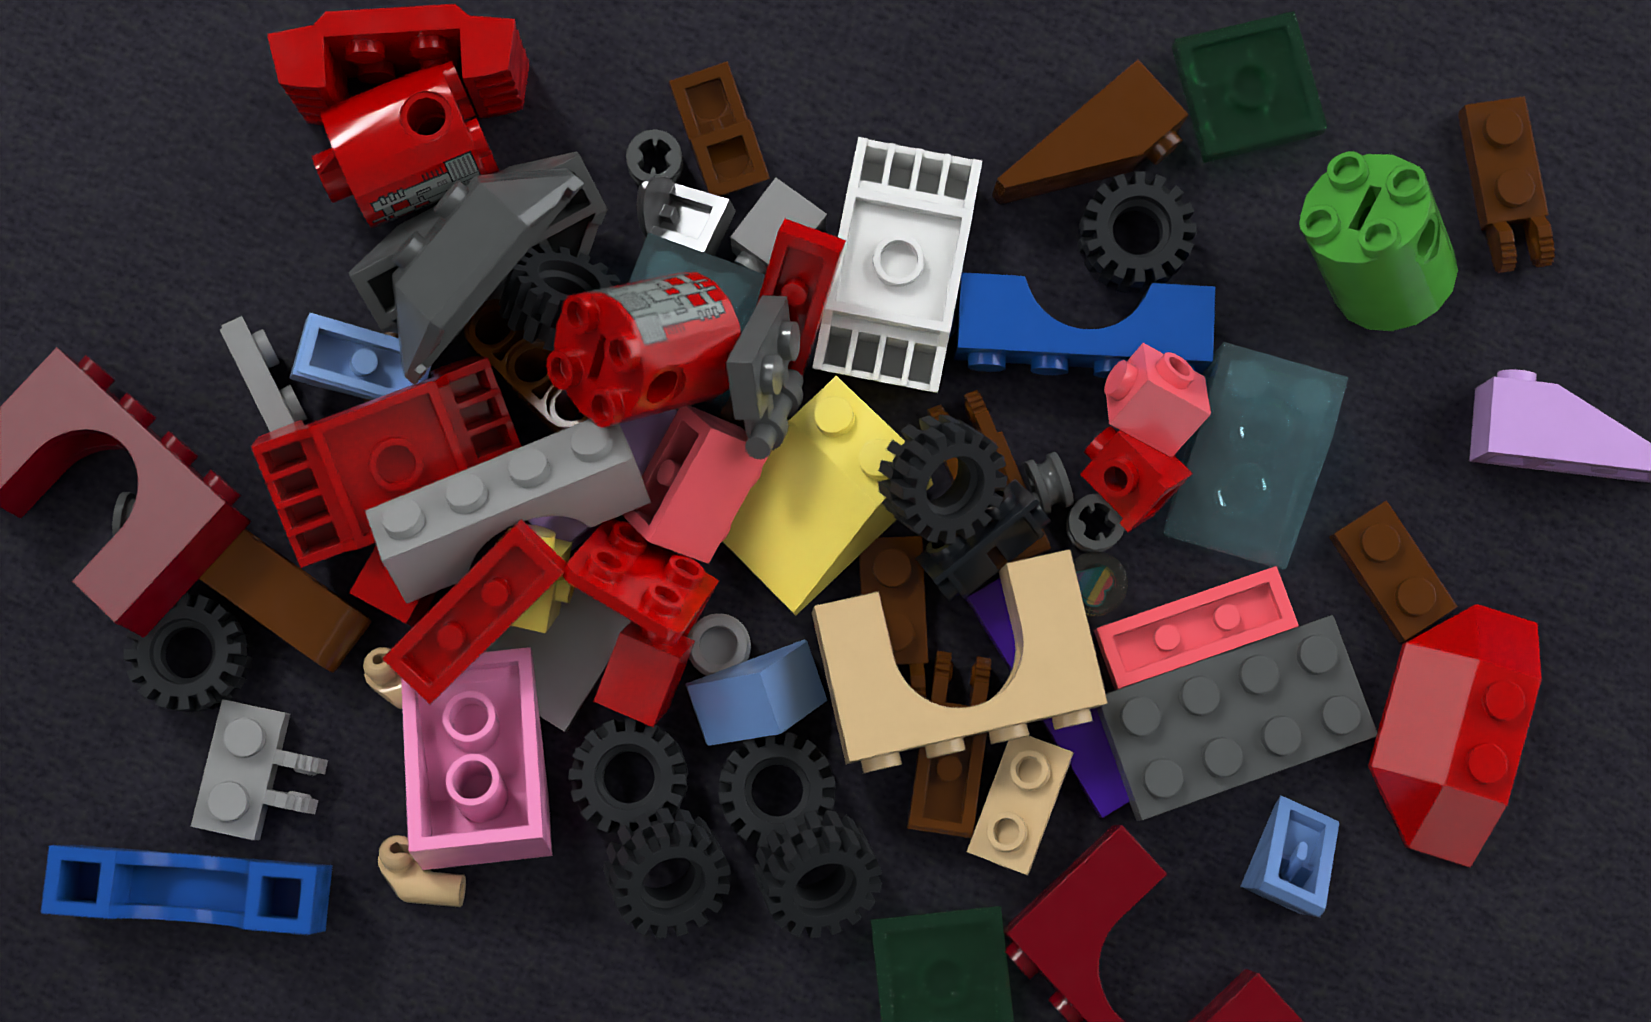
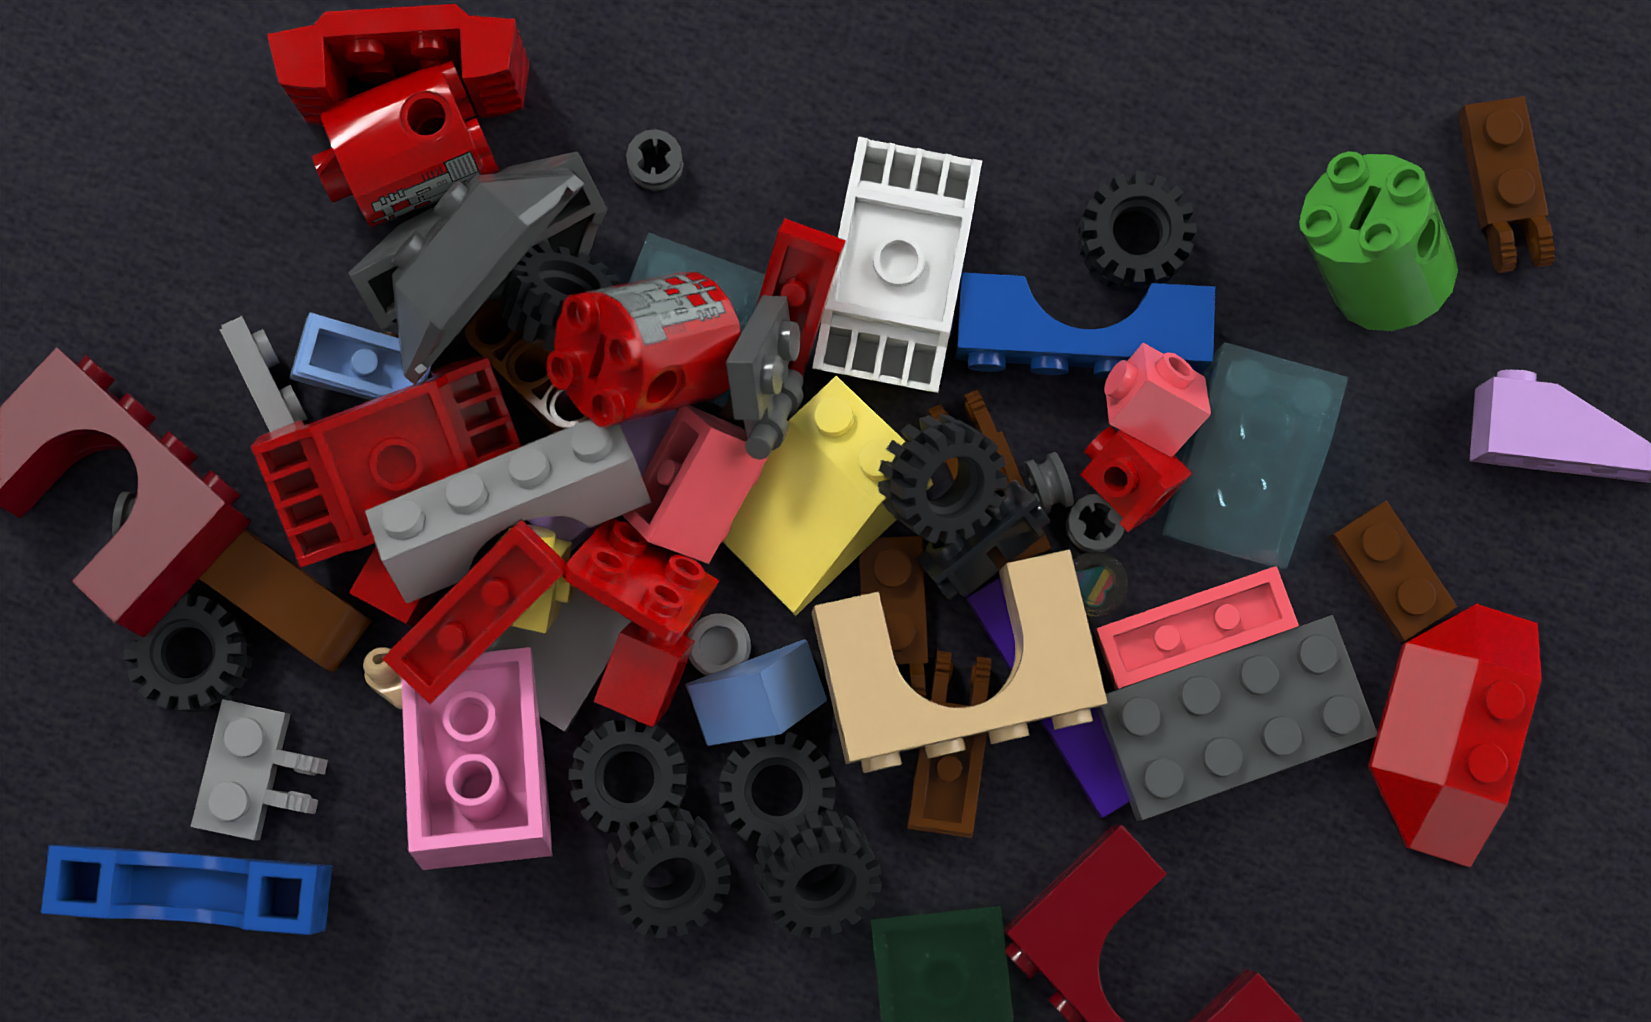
(412, 882): tan arm -> none
(683, 214): flat silver plate -> none
(718, 130): reddish brown slope -> none
(758, 231): light grey brick -> none
(1020, 803): tan hinge -> none
(1103, 139): reddish brown slope -> none
(1249, 86): clear green plate -> none
(1294, 858): medium blue slope -> none

